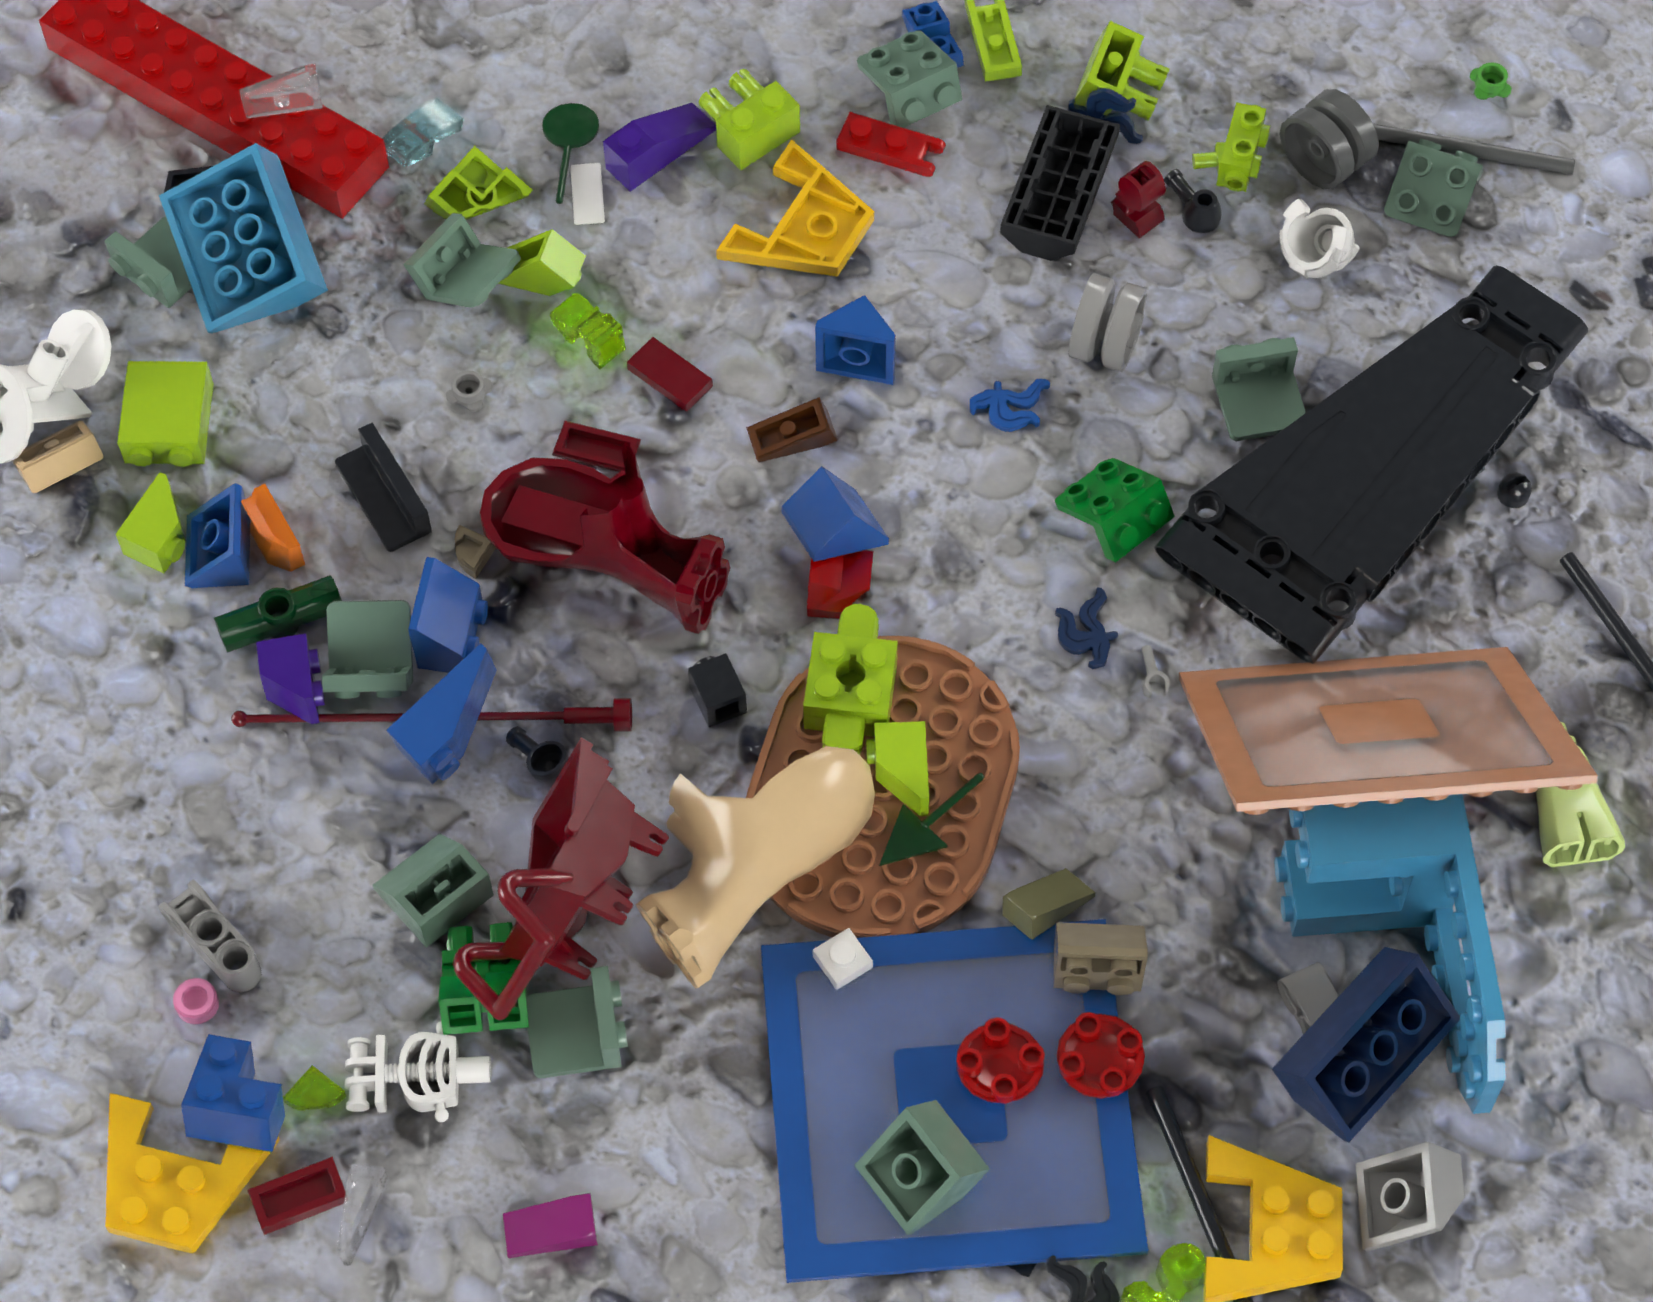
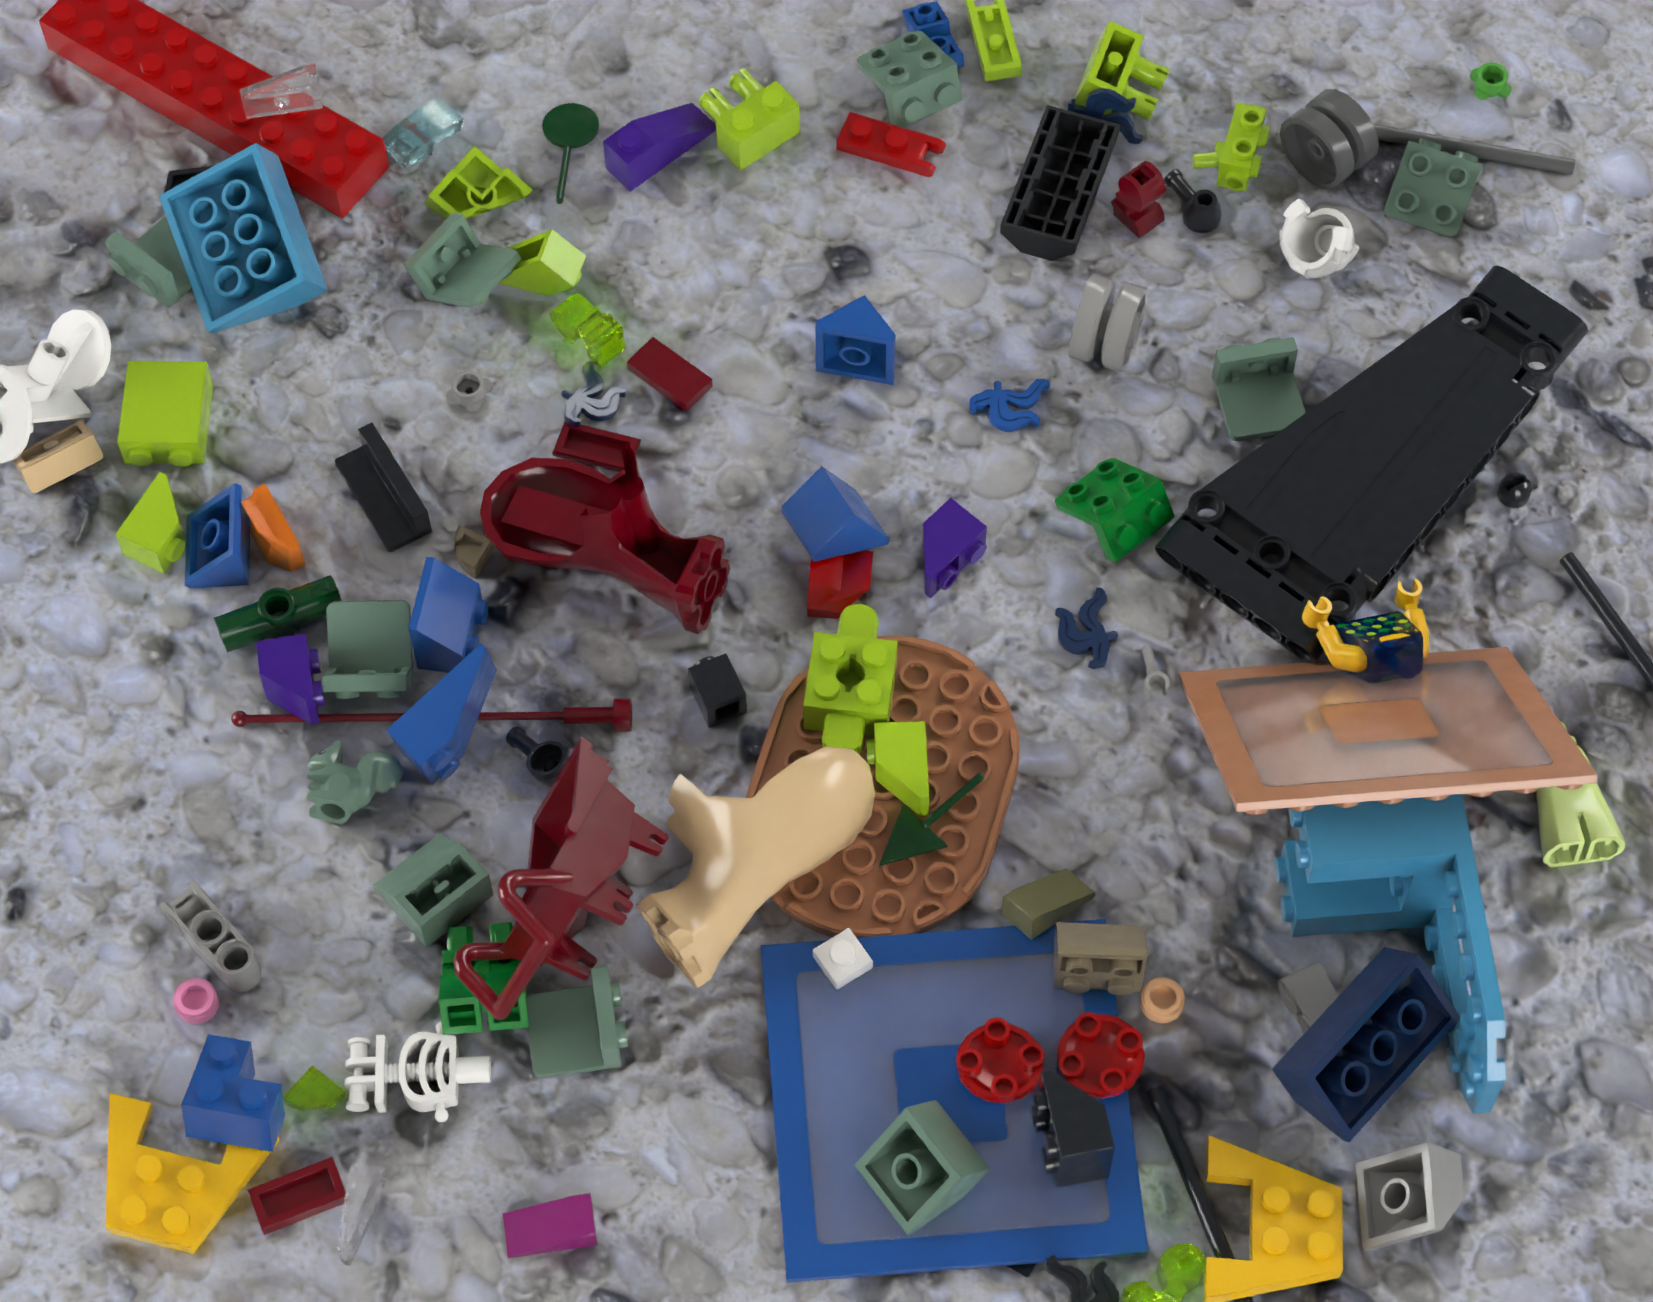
(344, 789): none -> sand green animal
(583, 399): none -> piece
(587, 194): white sticker -> none
(792, 431): reddish brown slope -> none
(815, 231): yellow wing -> none
(949, 543): none -> dark purple slope
(1074, 1132): none -> black slope
(1162, 1000): none -> light nougat tile
(1377, 645): none -> torso

